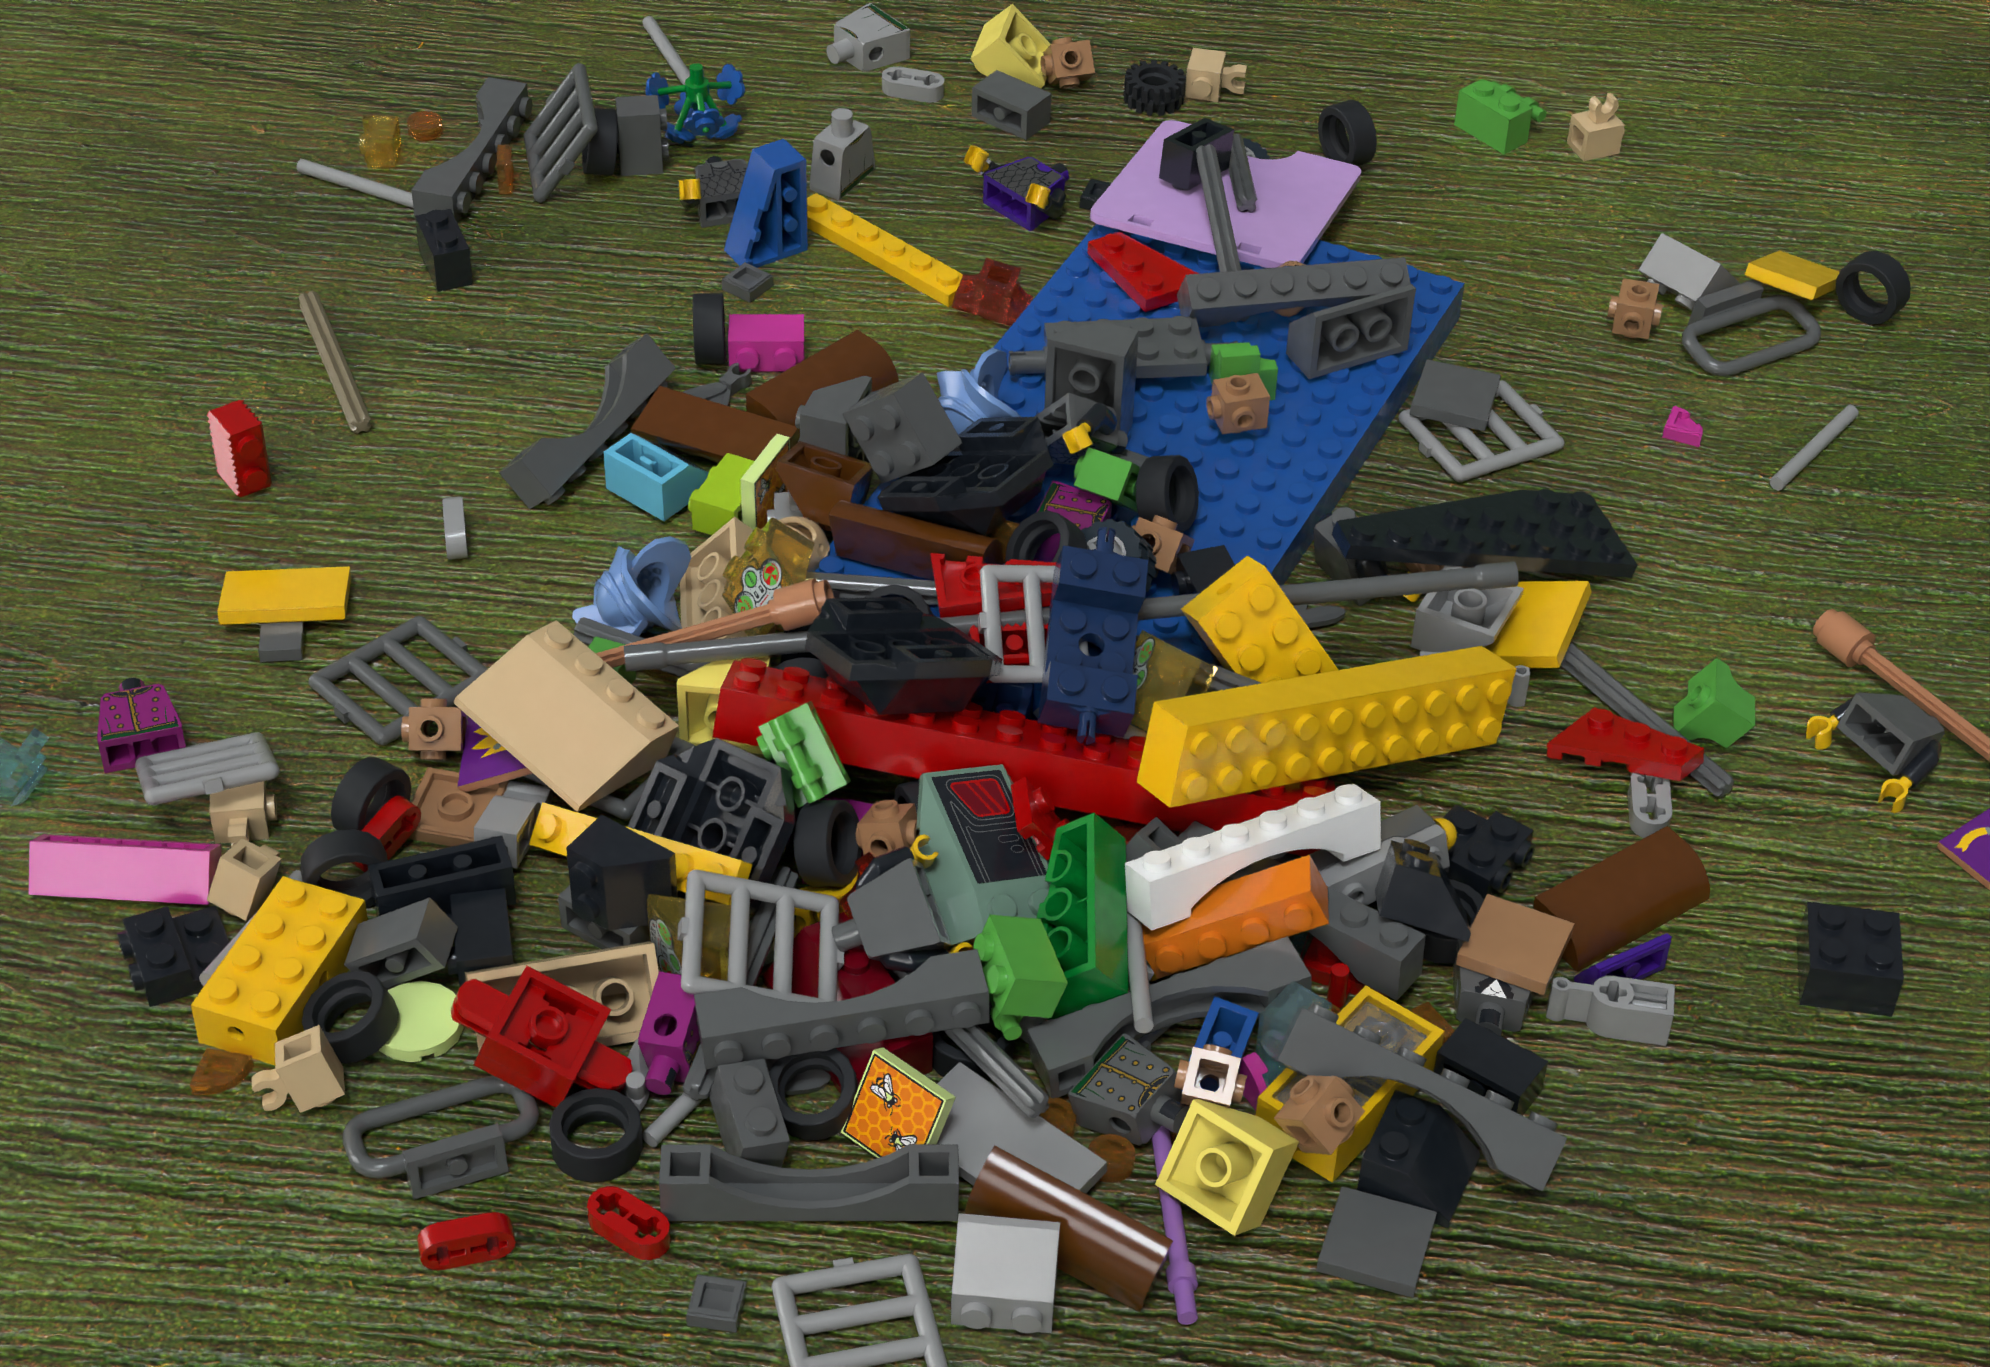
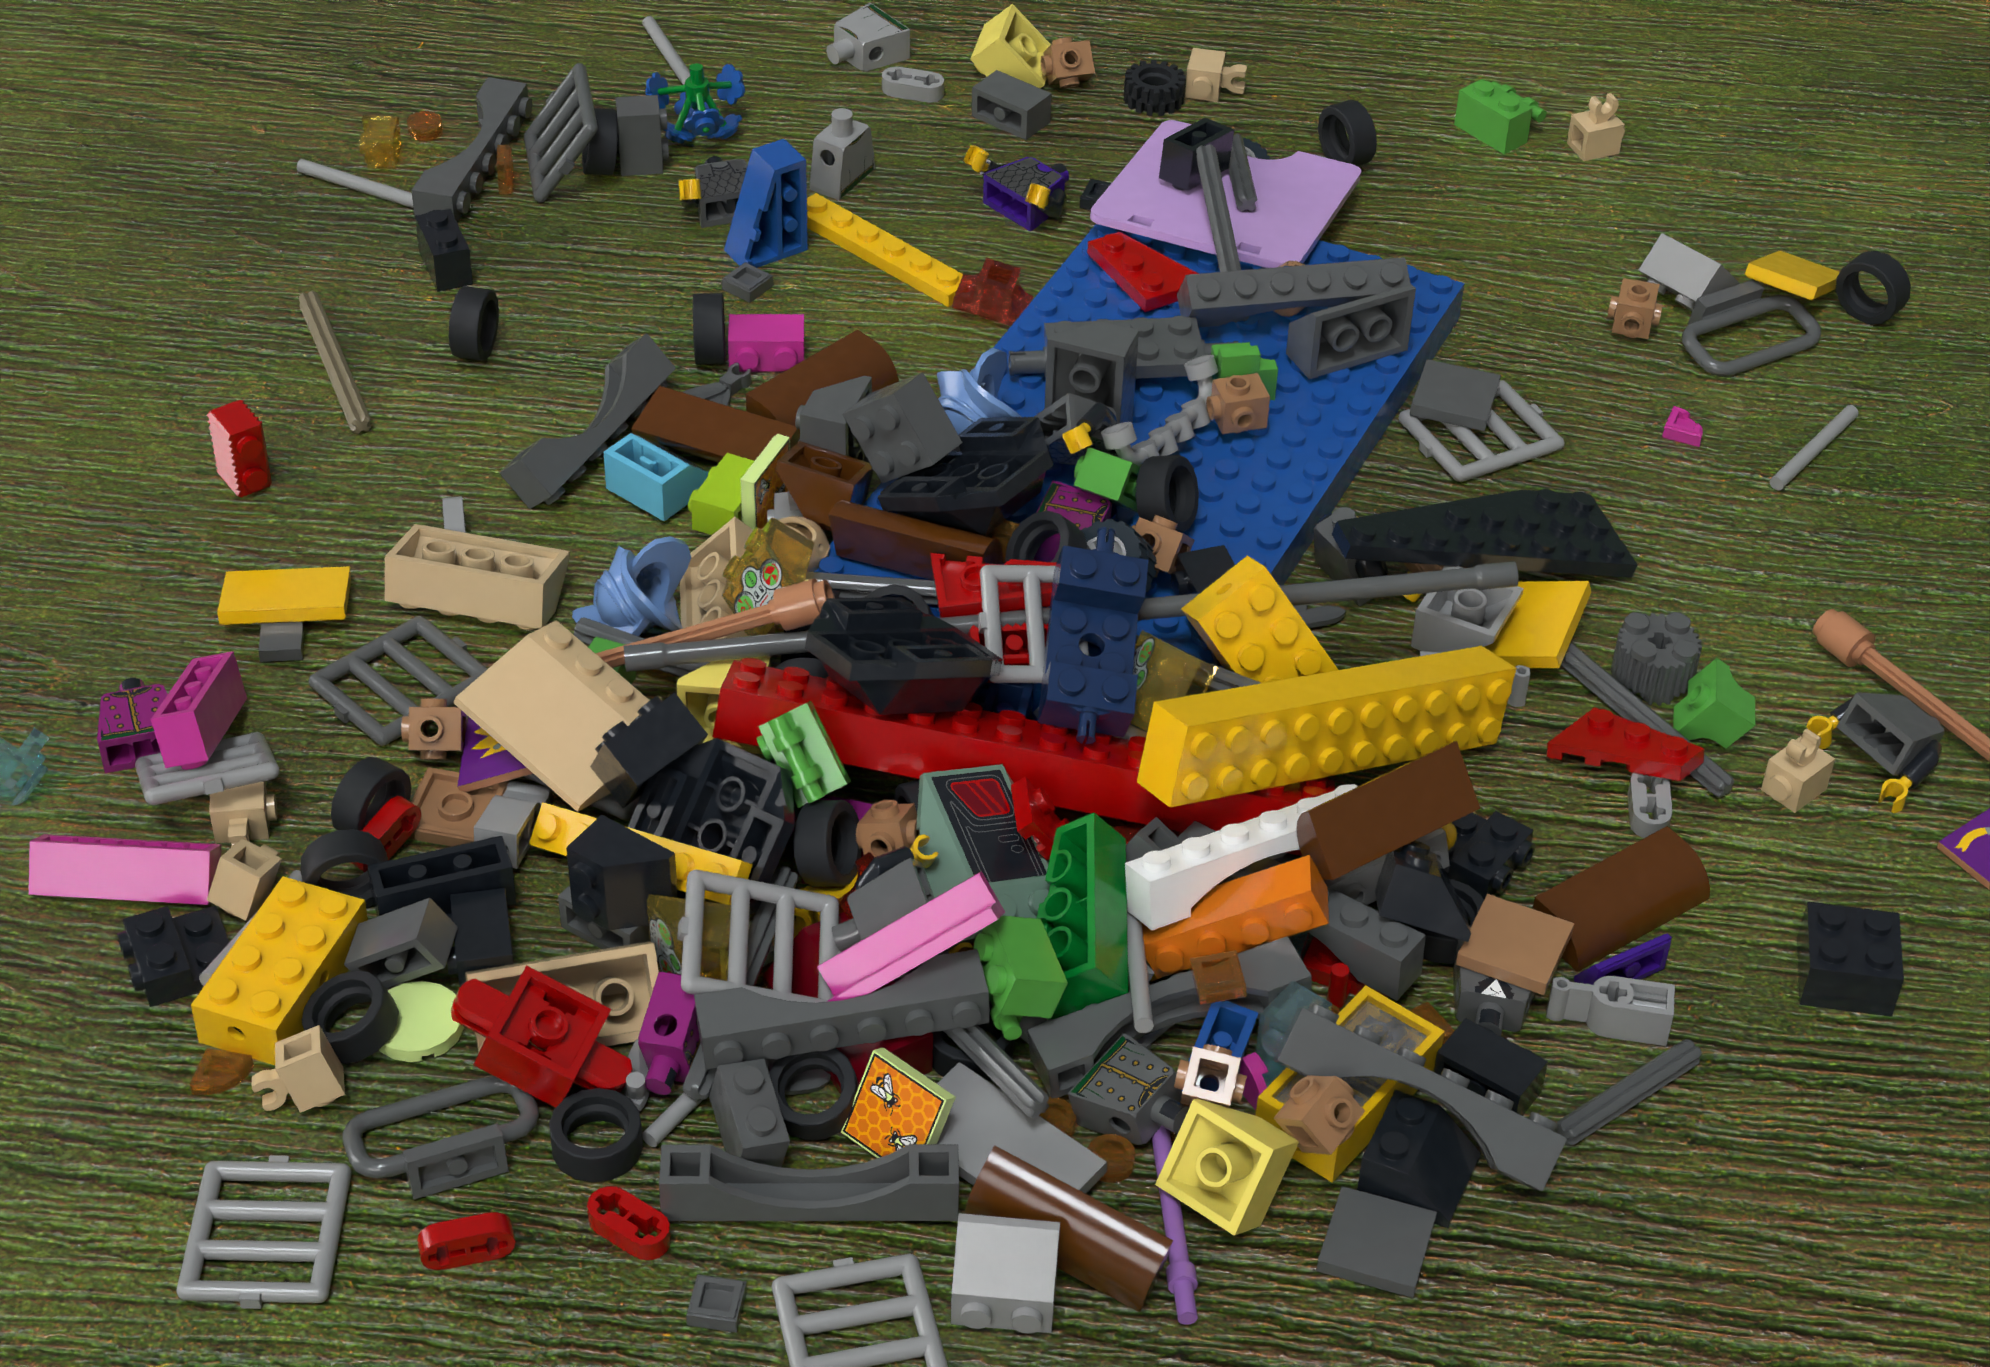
(199, 710): none -> dark pink brick
(208, 1208): none -> light grey bar
(473, 323): none -> black tyre
(475, 576): none -> tan slope
(645, 746): none -> black piece
(912, 939): none -> fence
(1178, 426): none -> light grey bar
(1218, 977): none -> clear orange tile
(1387, 812): none -> reddish brown brick
(1628, 1092): none -> dark grey axle
(1656, 655): none -> dark grey brick
(1798, 772): none -> tan brick

